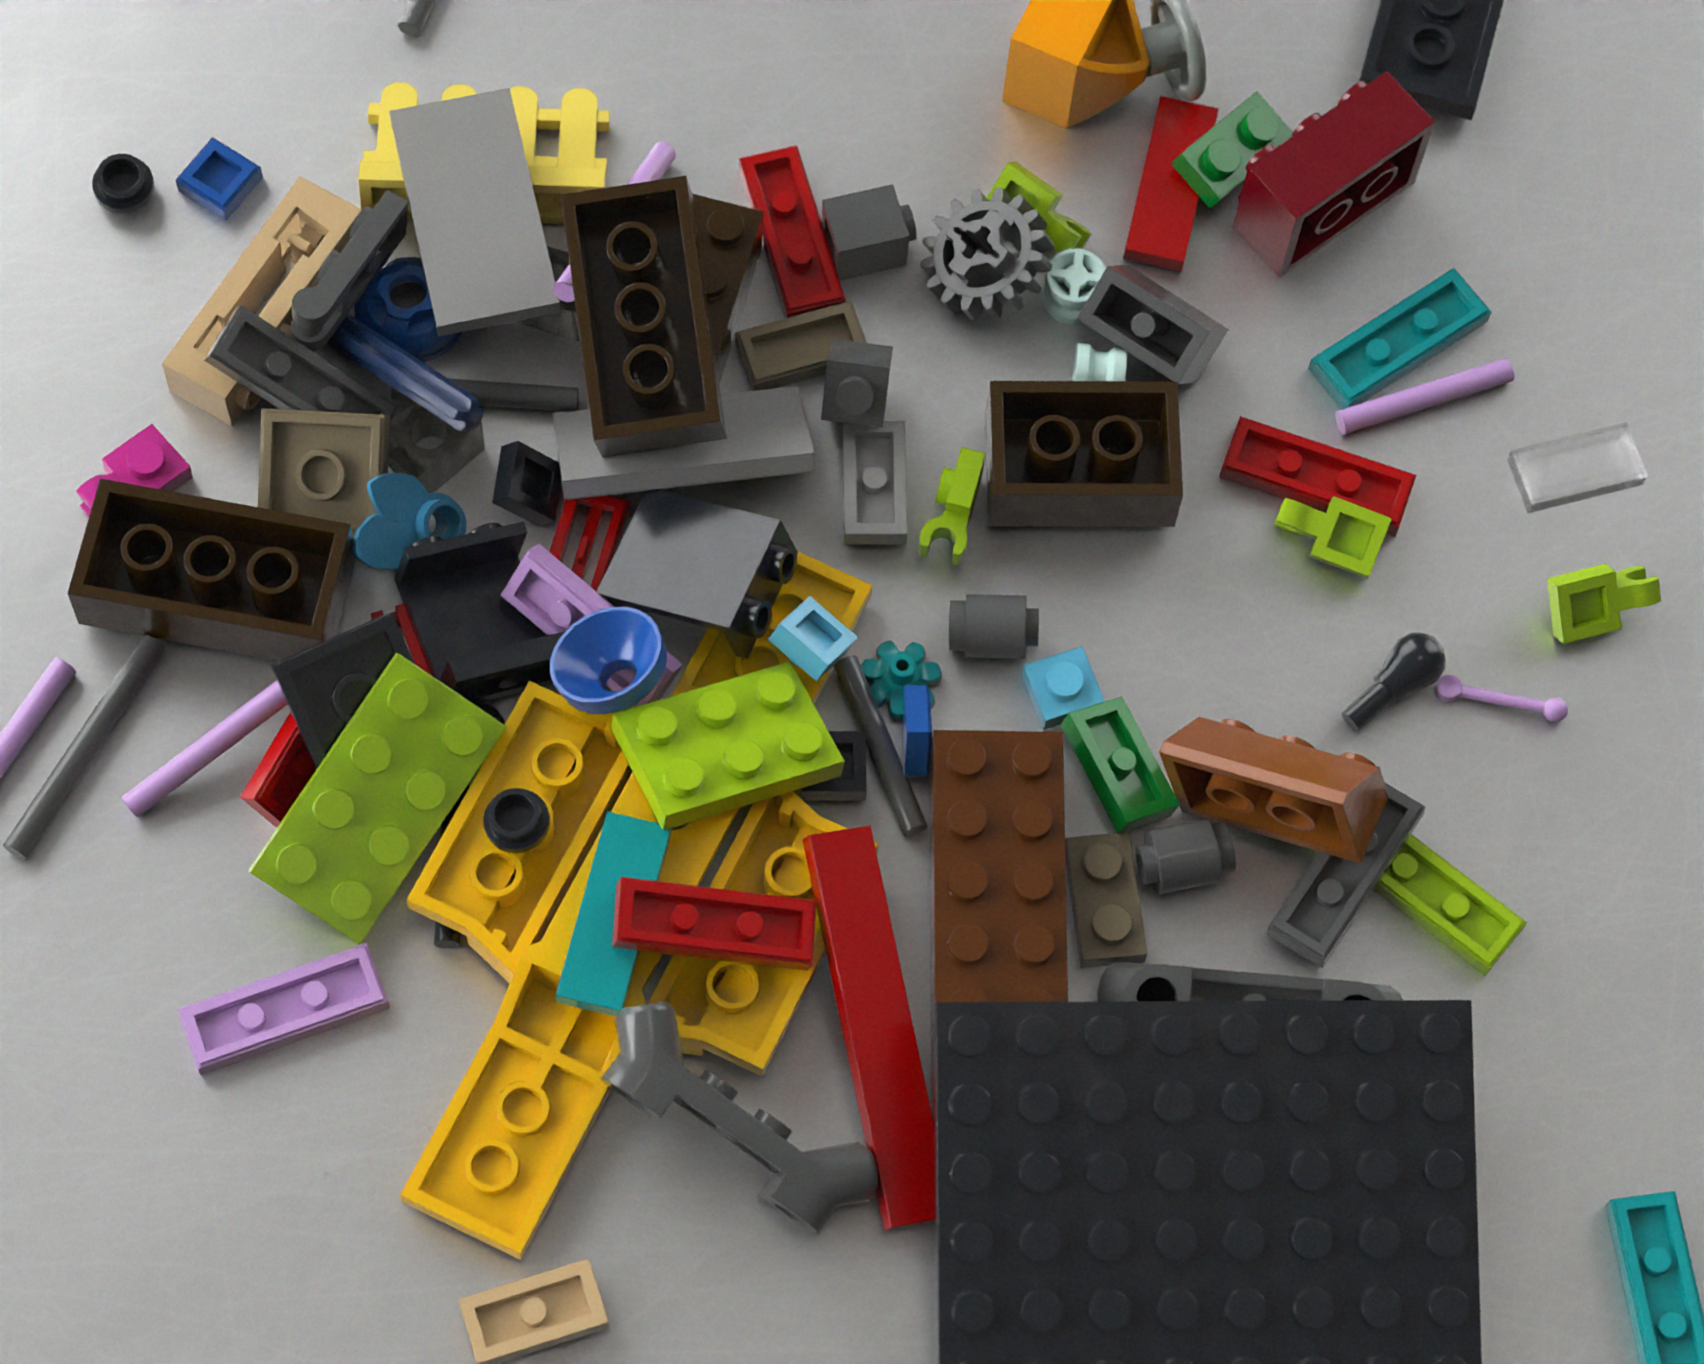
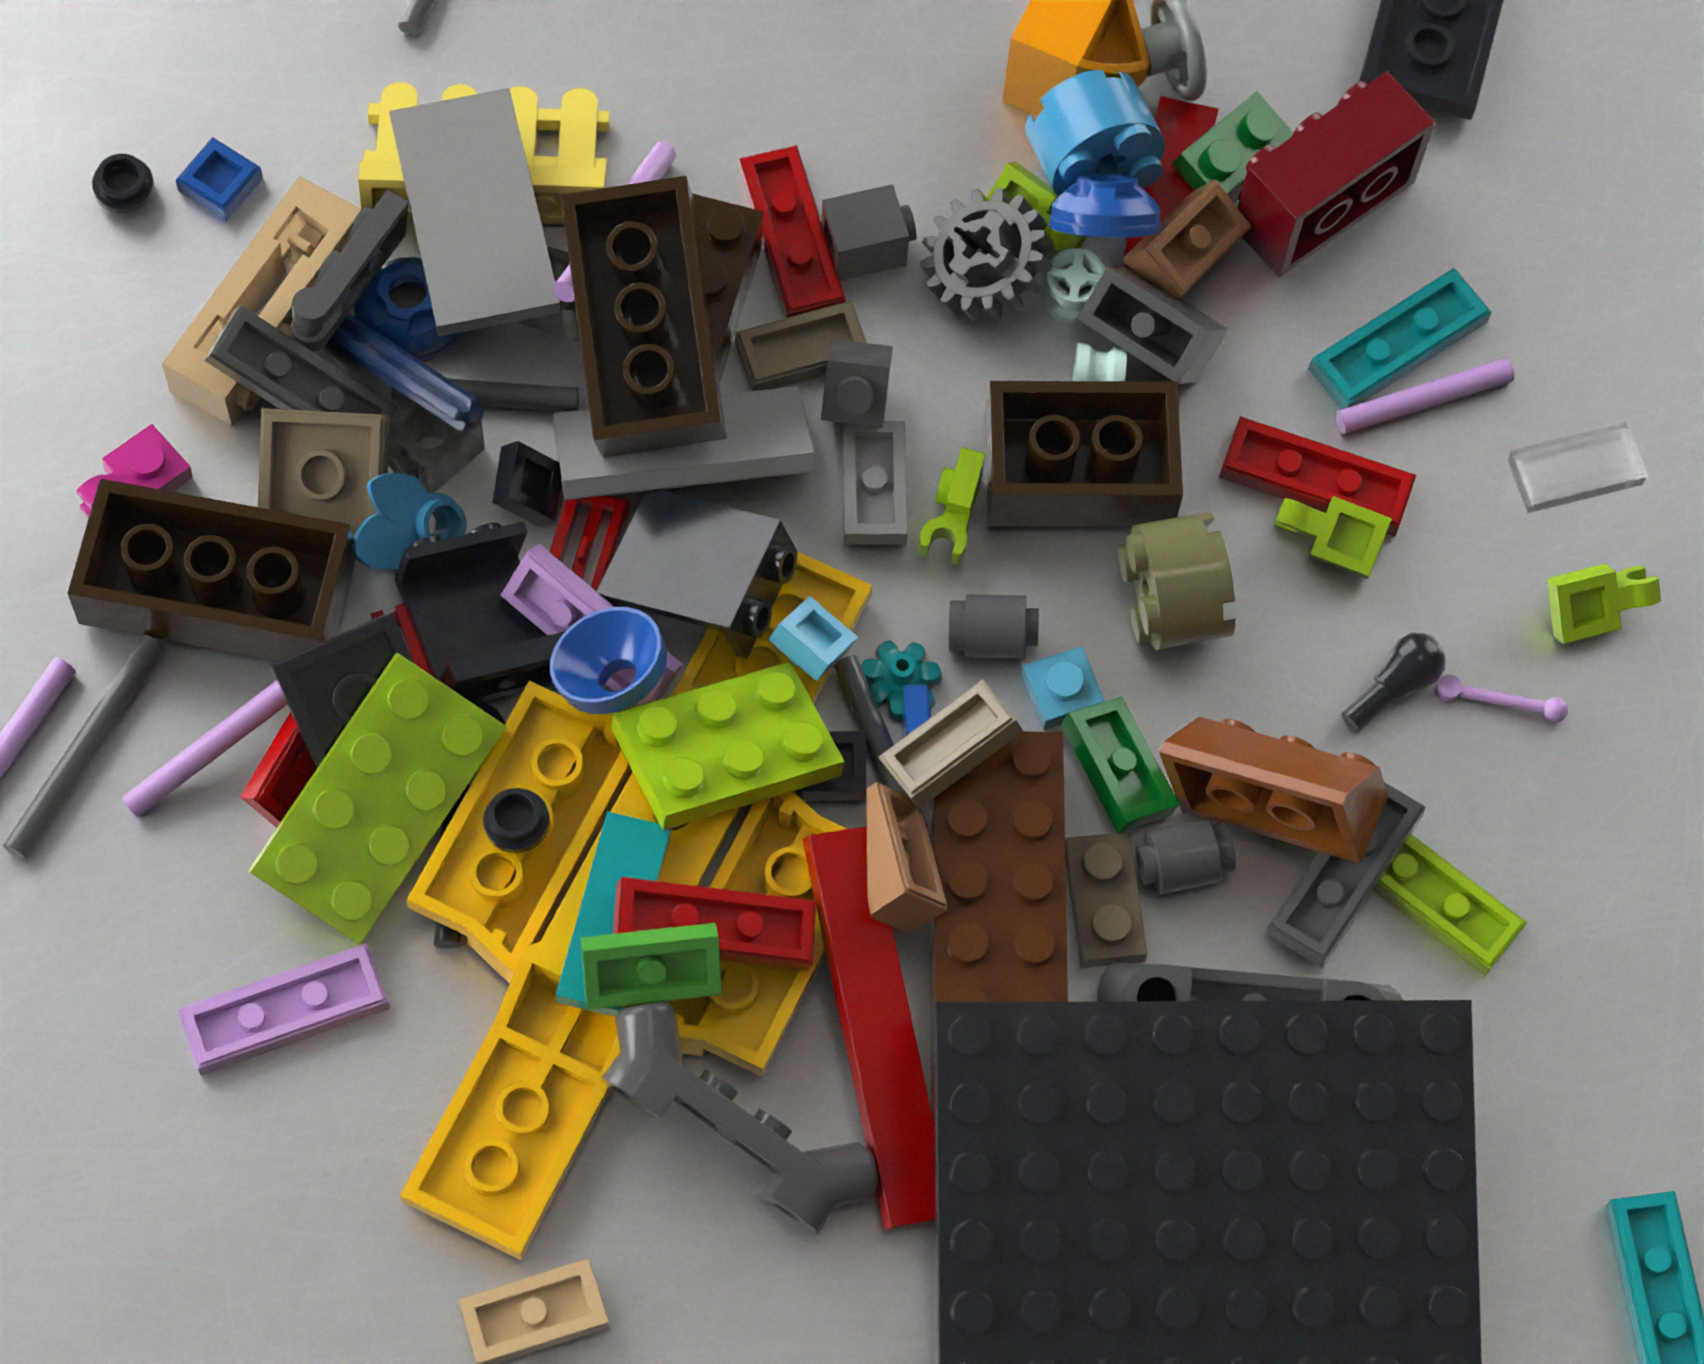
(651, 966): none -> bright green plate
(900, 862): none -> medium nougat slope
(950, 744): none -> dark tan tile
(1095, 129): none -> dark azure brick
(1106, 208): none -> blue piece
(1178, 581): none -> olive brick
(1189, 240): none -> medium nougat slope

